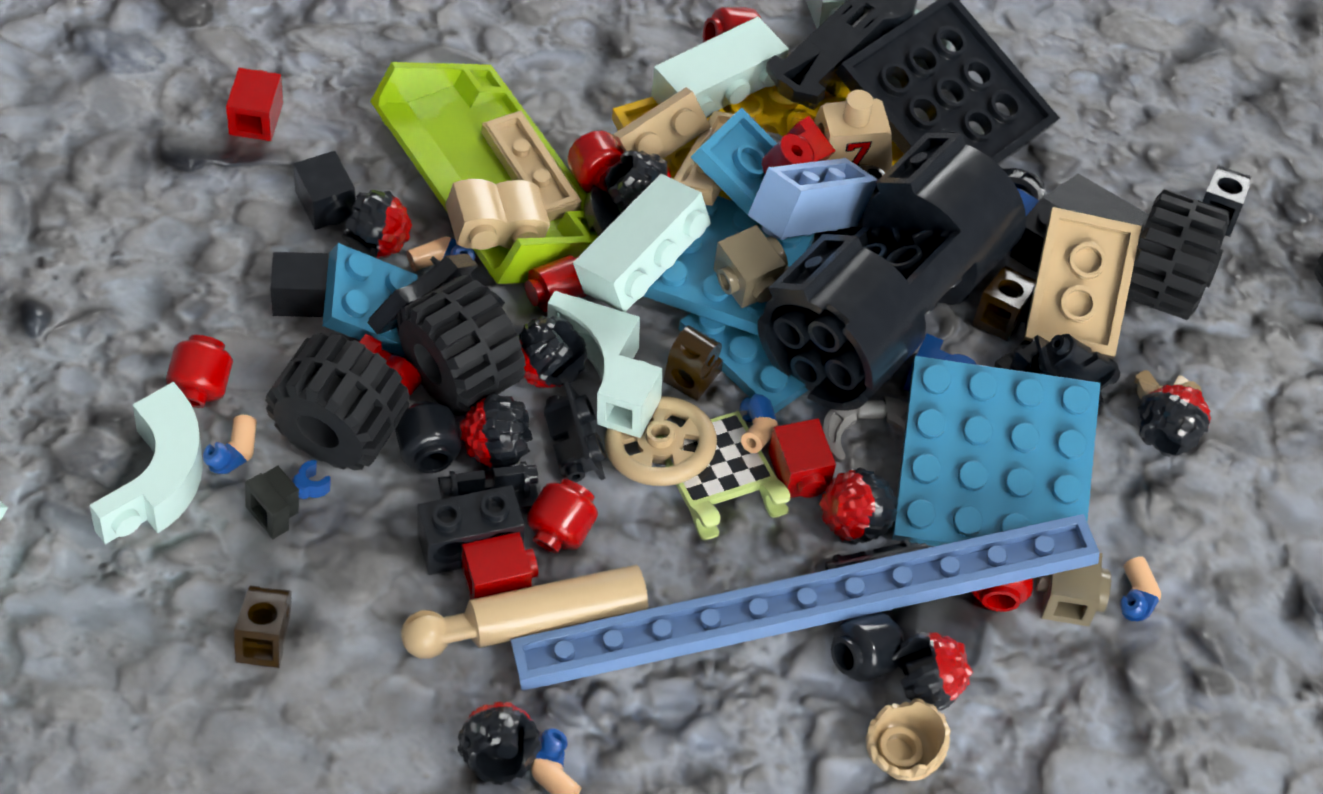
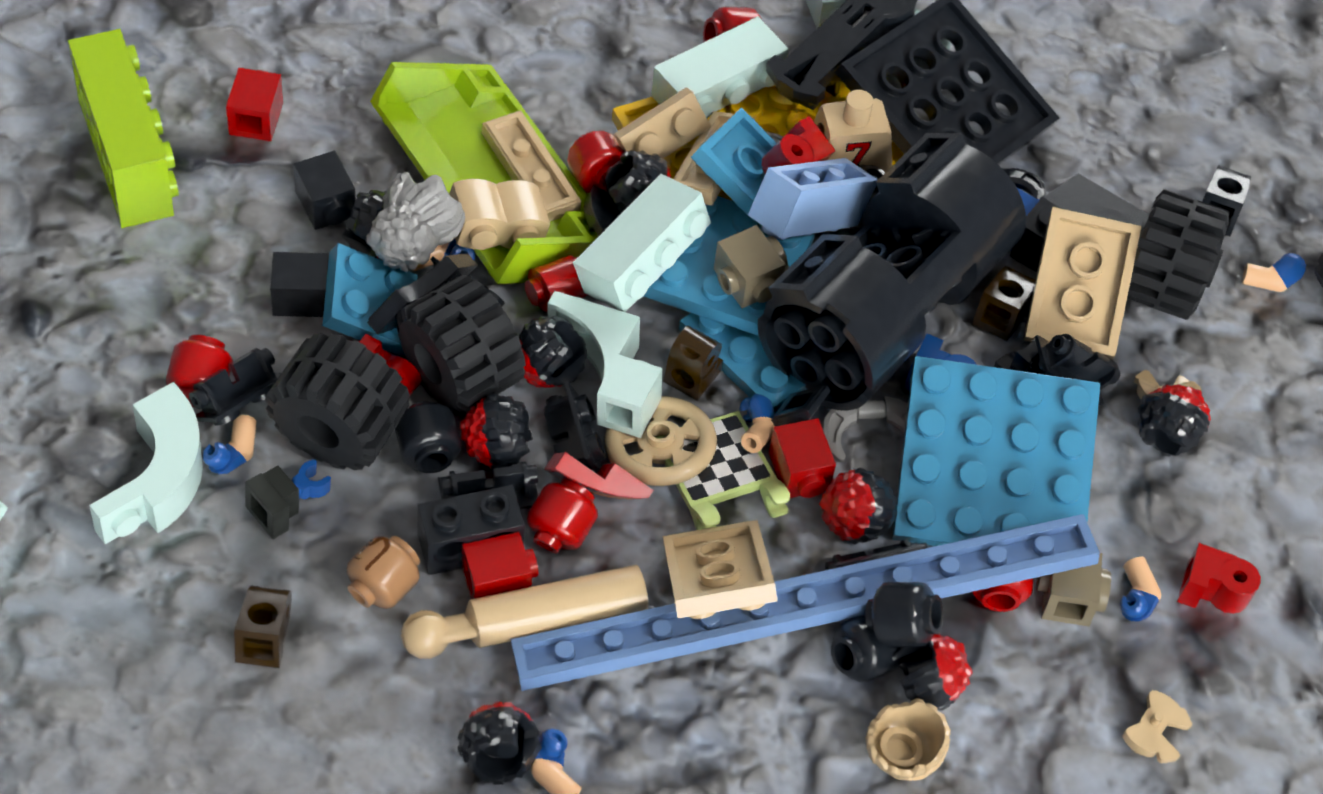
(124, 127): none -> lime brick
(222, 398): none -> black hinge
(383, 572): none -> medium nougat head
(414, 222): none -> light grey hair
(608, 482): none -> slope
(719, 570): none -> tan plate
(800, 406): none -> black slope
(904, 614): none -> black head
(1147, 735): none -> tan piece
(1218, 578): none -> red leg
(1278, 276): none -> arm

